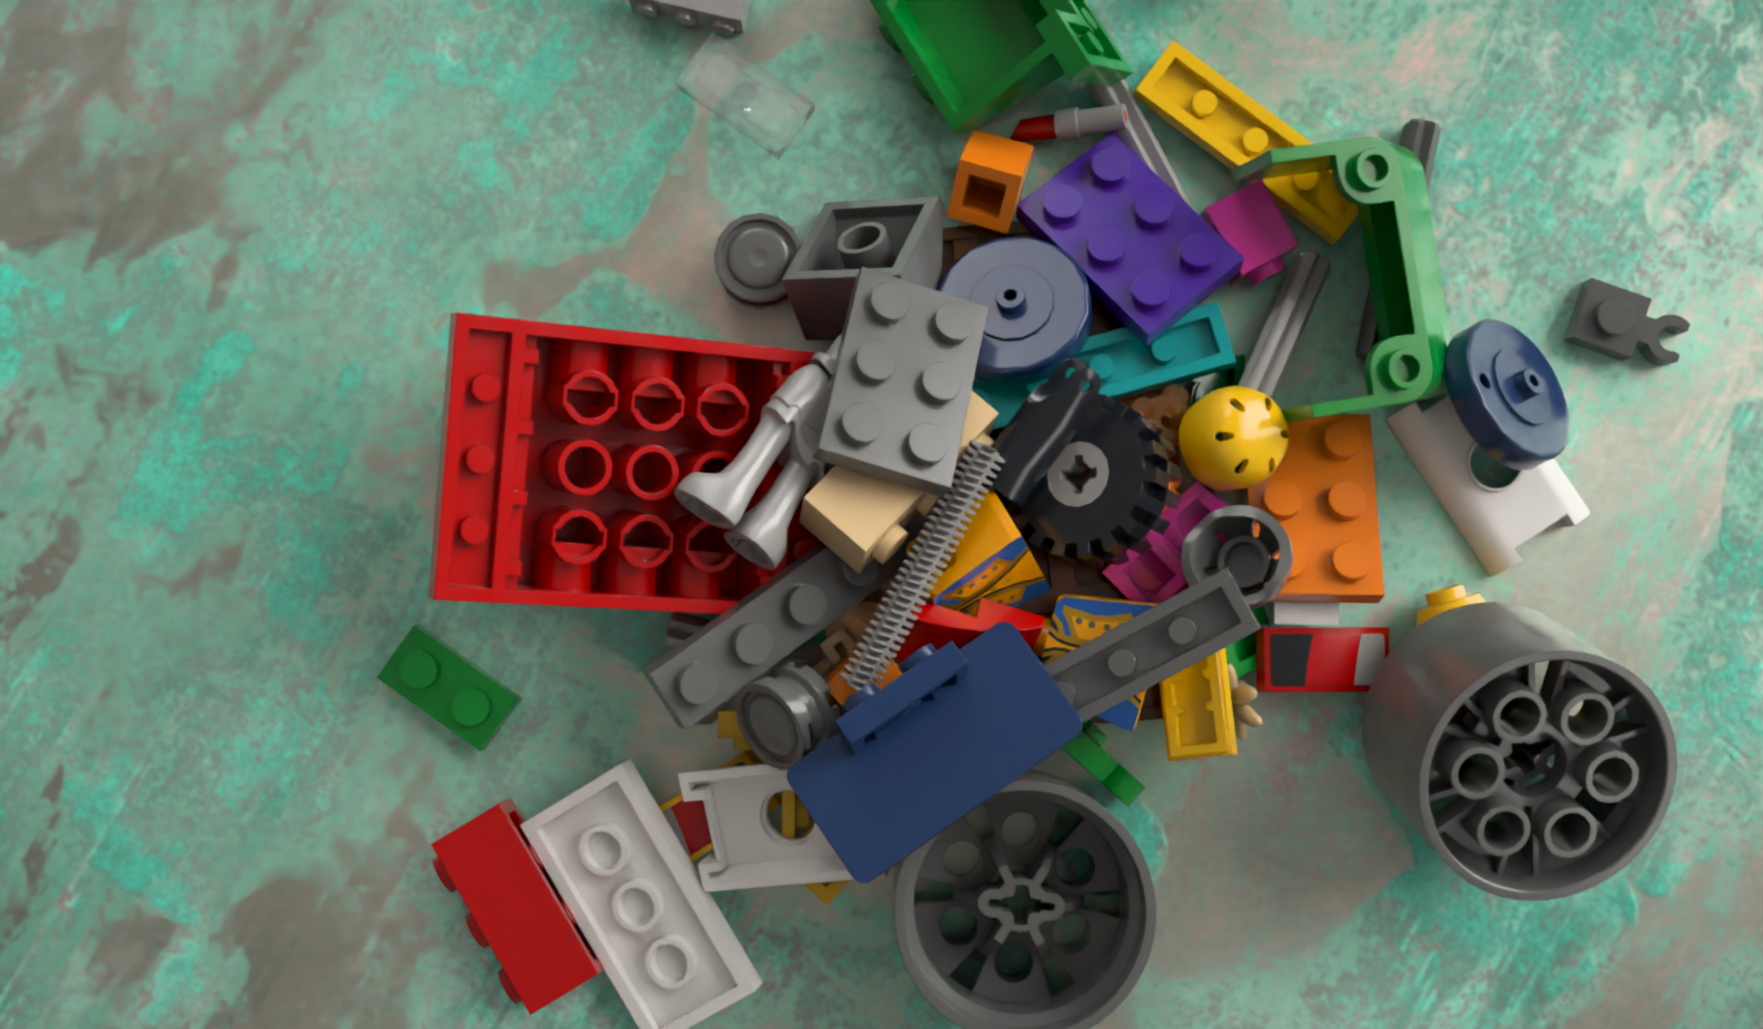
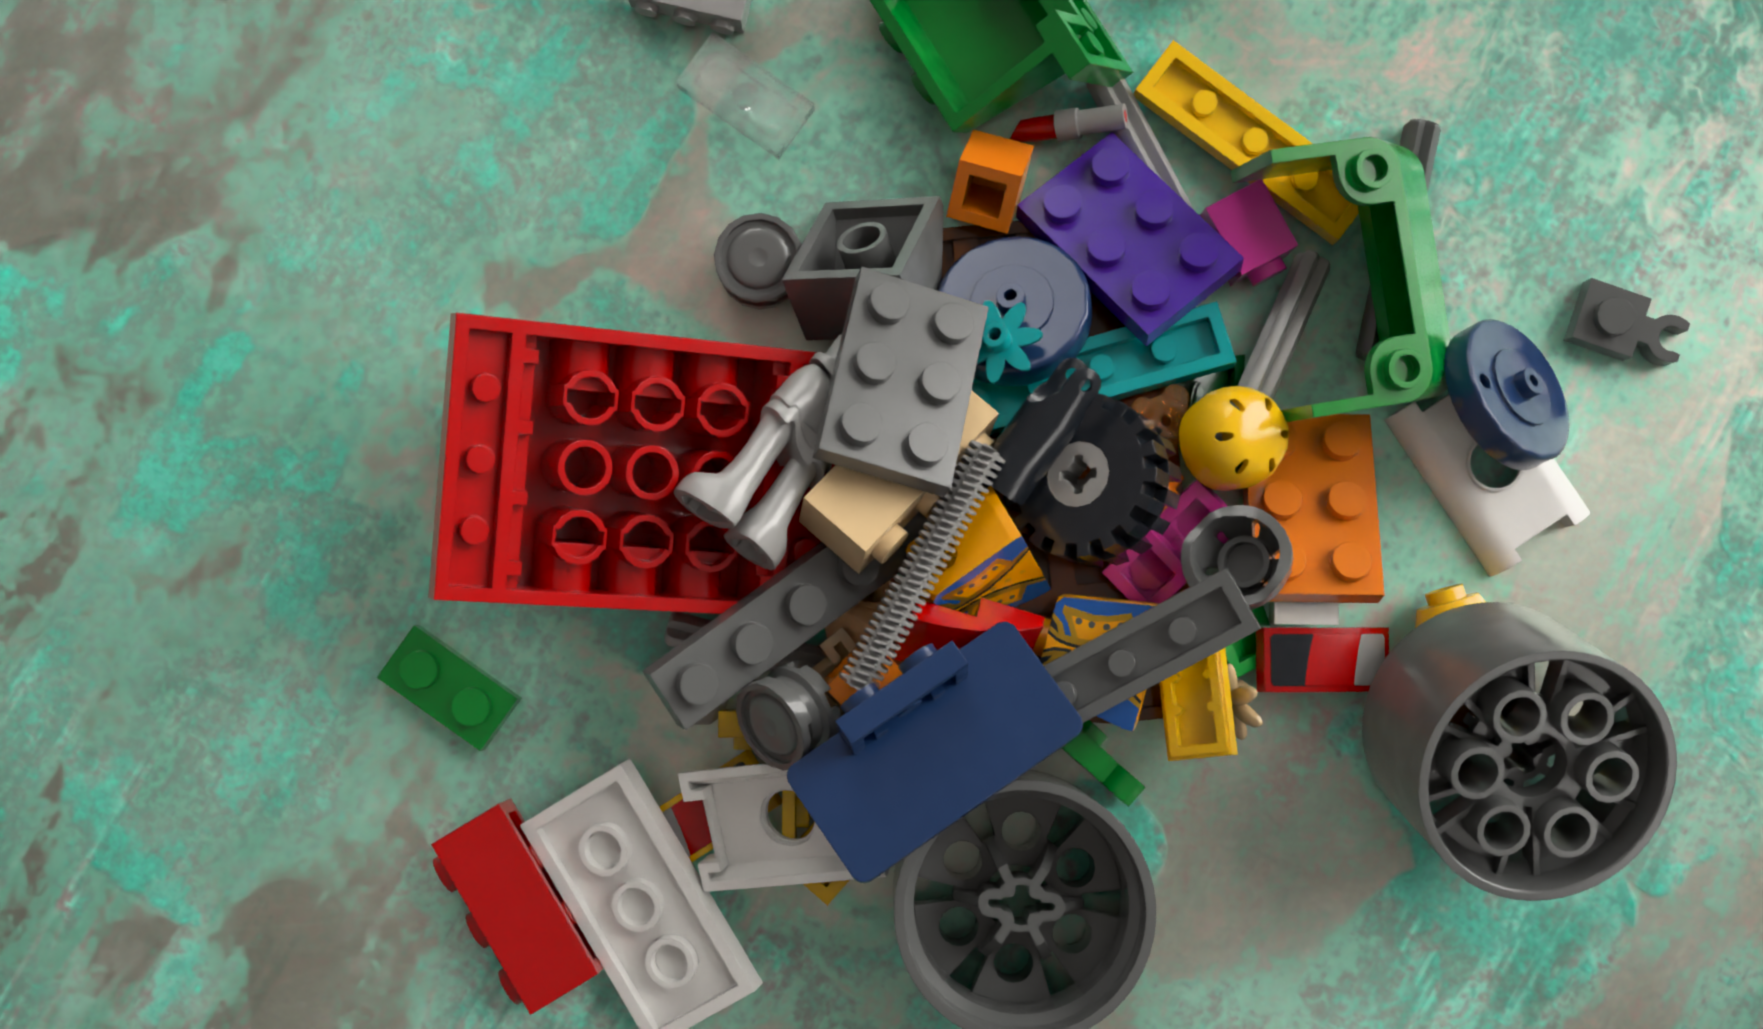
(1009, 343): none -> teal plant

